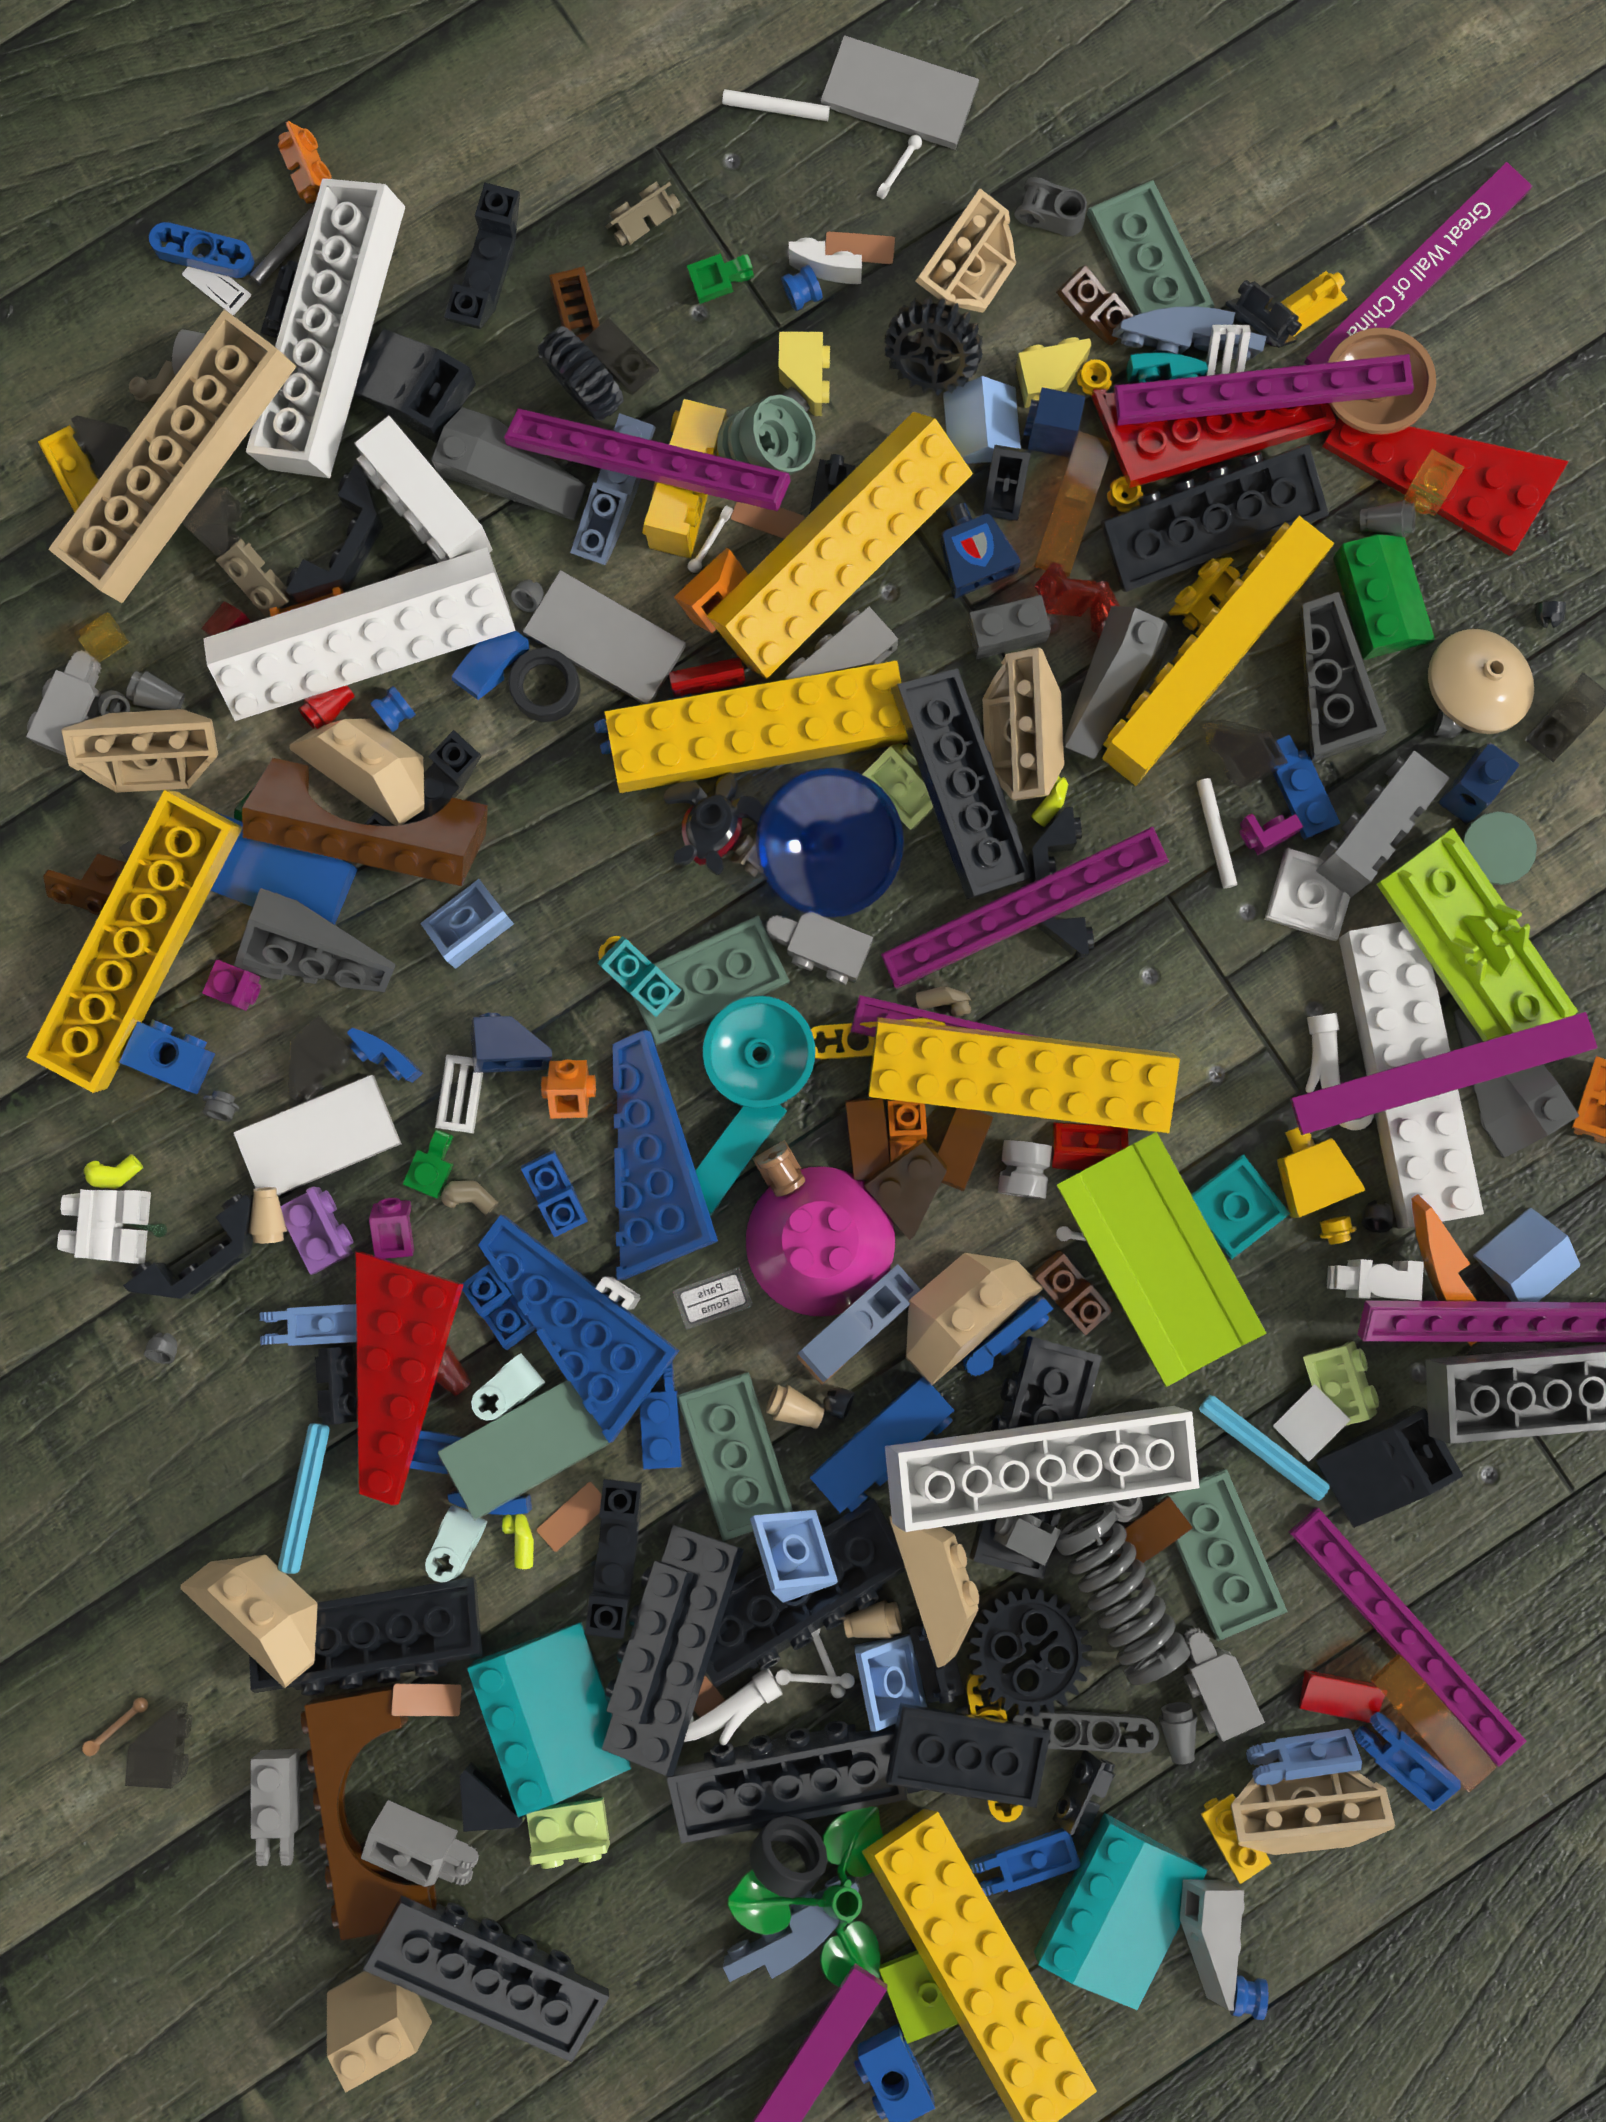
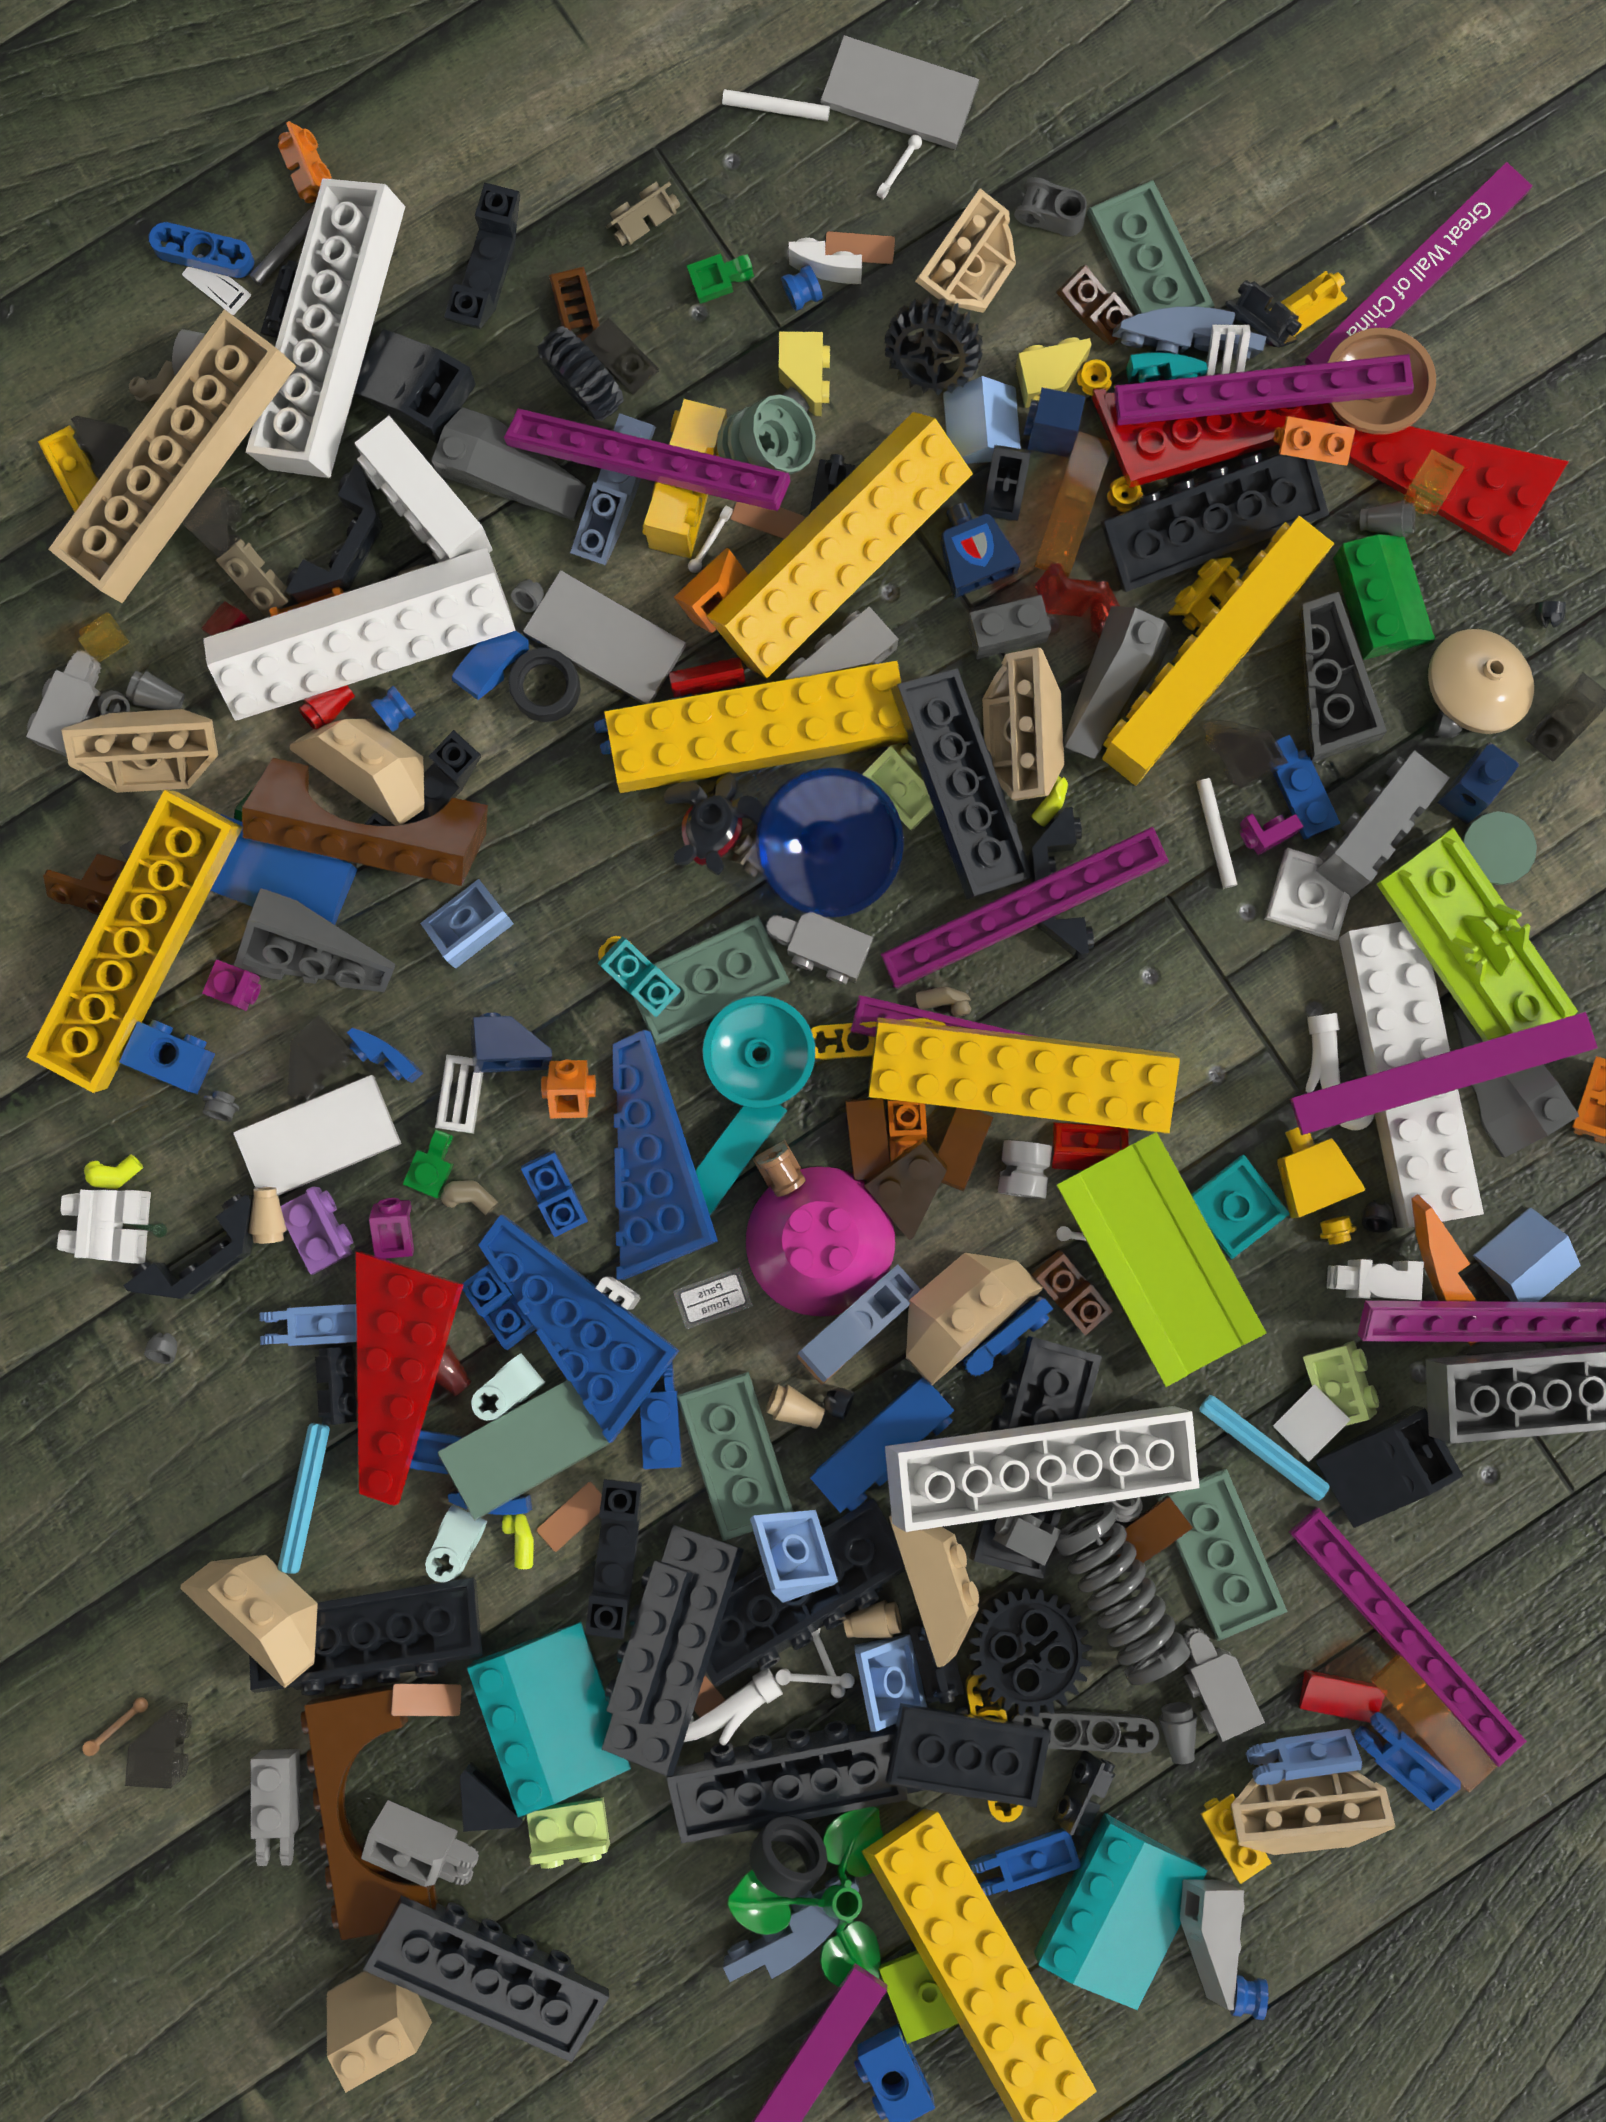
(1315, 440): none -> orange hinge

